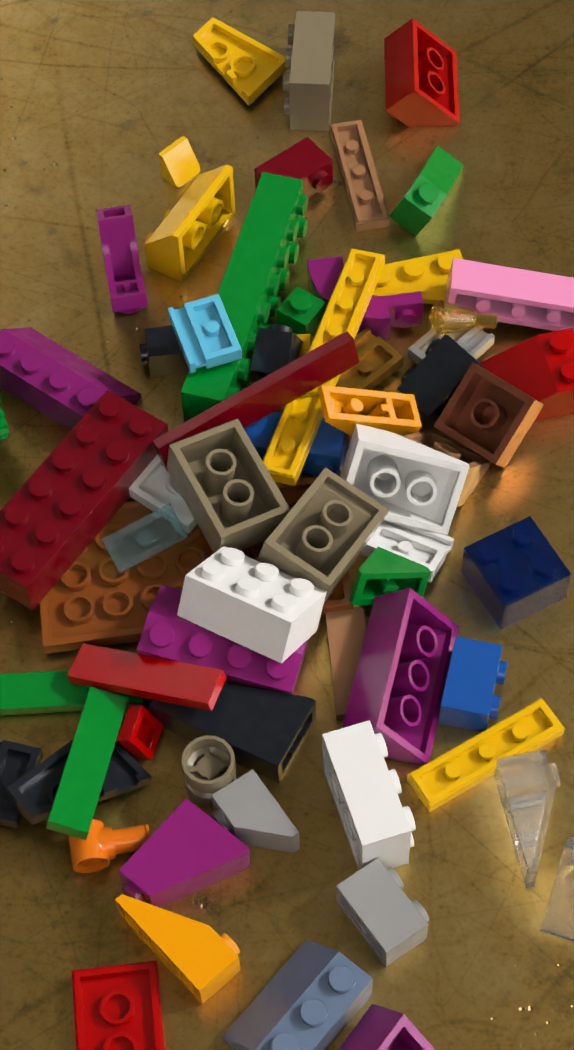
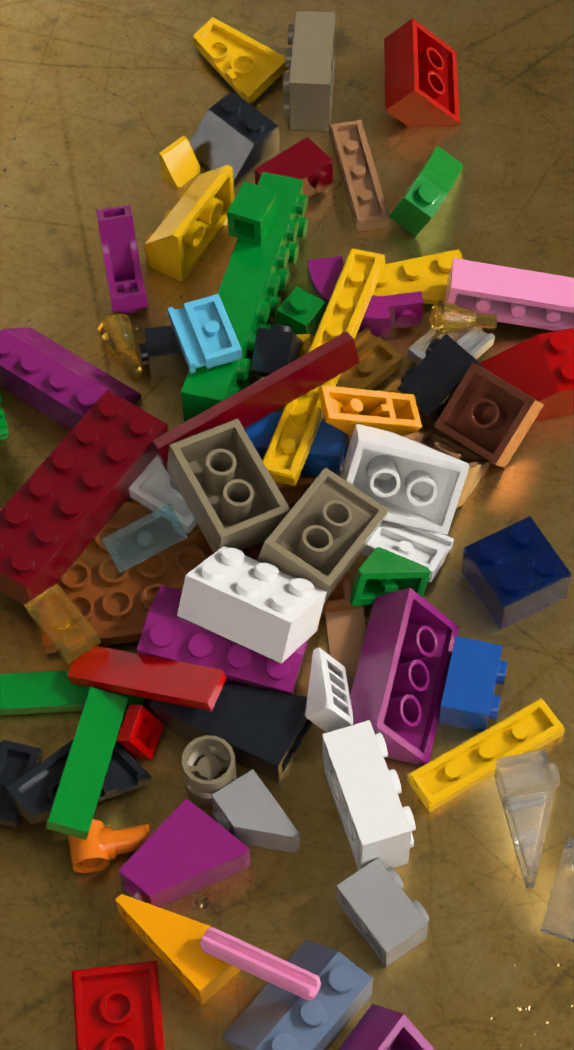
(62, 623): none -> clear yellow plate
(118, 334): none -> clear yellow cone
(235, 136): none -> black slope
(252, 213): none -> green brick
(260, 963): none -> bright pink axle
(328, 700): none -> white slope

